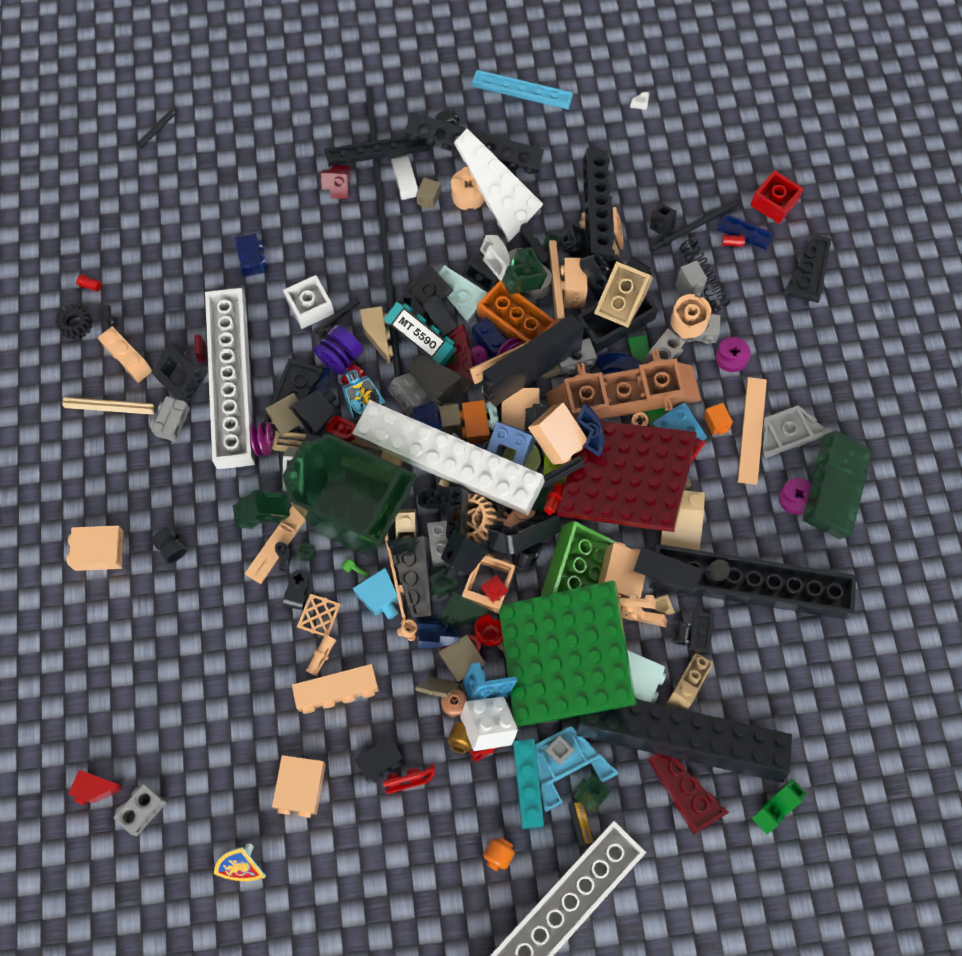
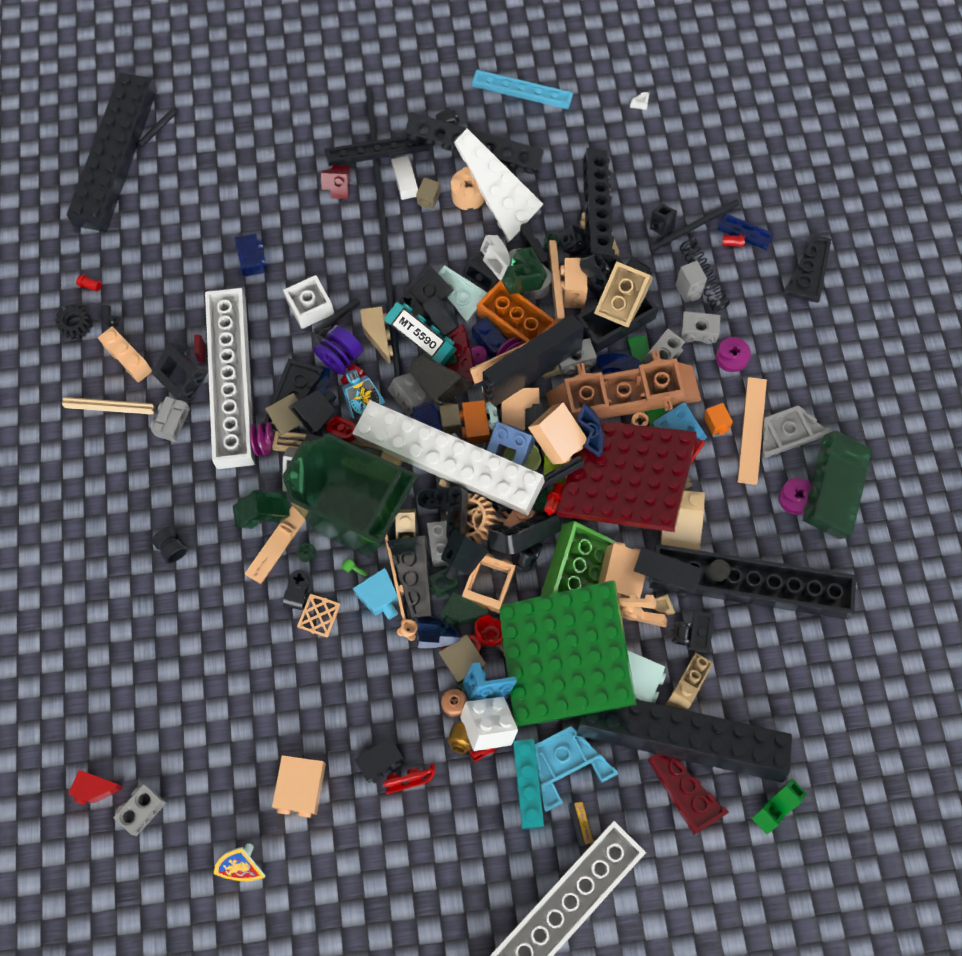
(95, 548): light nougat brick -> none
(112, 152): none -> black brick
(284, 554): black arm -> none
(320, 655): light nougat pin -> none
(335, 688): light nougat brick -> none
(438, 687): dark tan piece -> none
(494, 589): red plate -> none
(499, 854): orange head -> none
(559, 750): light grey tile -> none
(588, 800): clear green brick -> none
(618, 228): light nougat window -> none
(690, 316): light nougat brick -> none
(776, 197): red brick -> none

